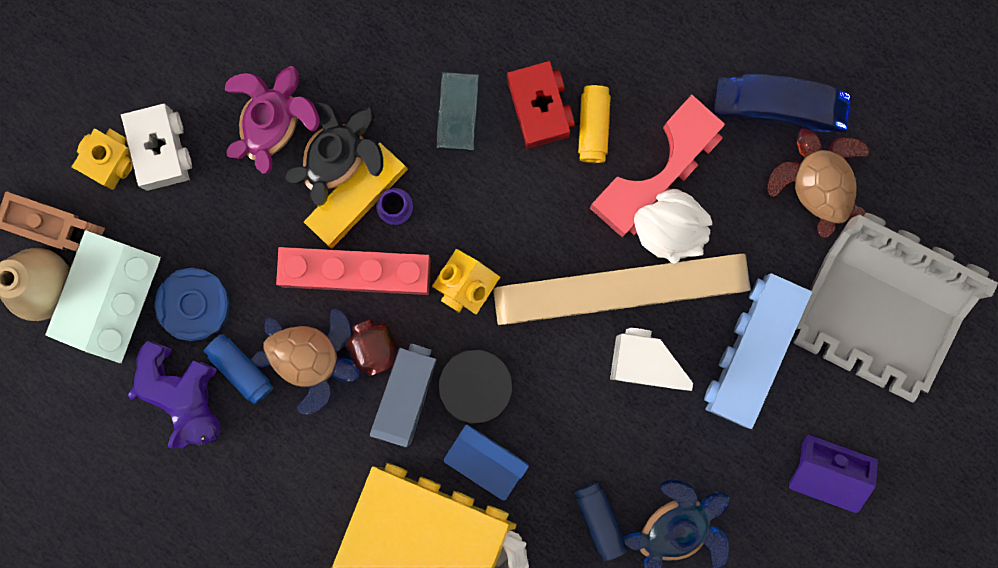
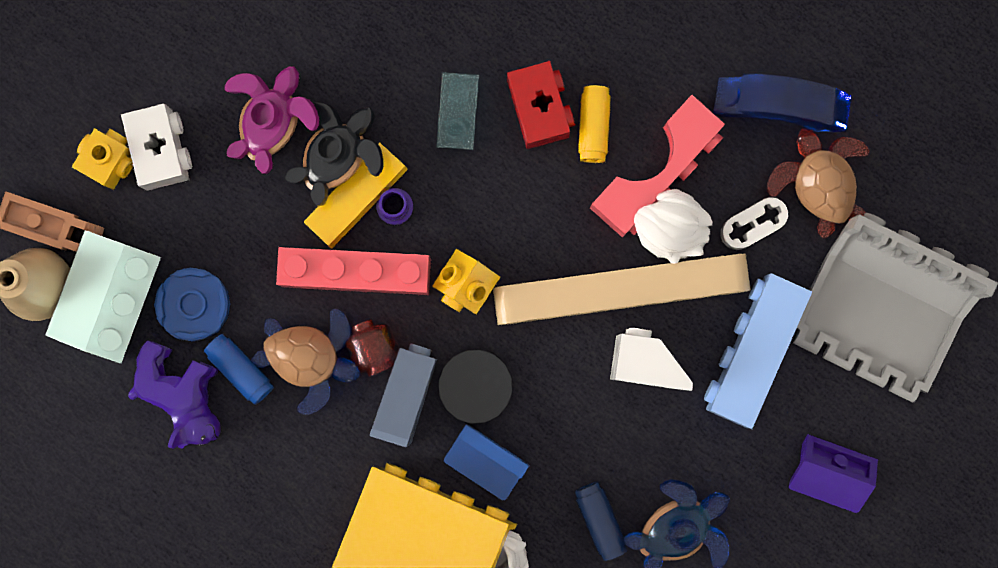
(749, 216): none -> white beam

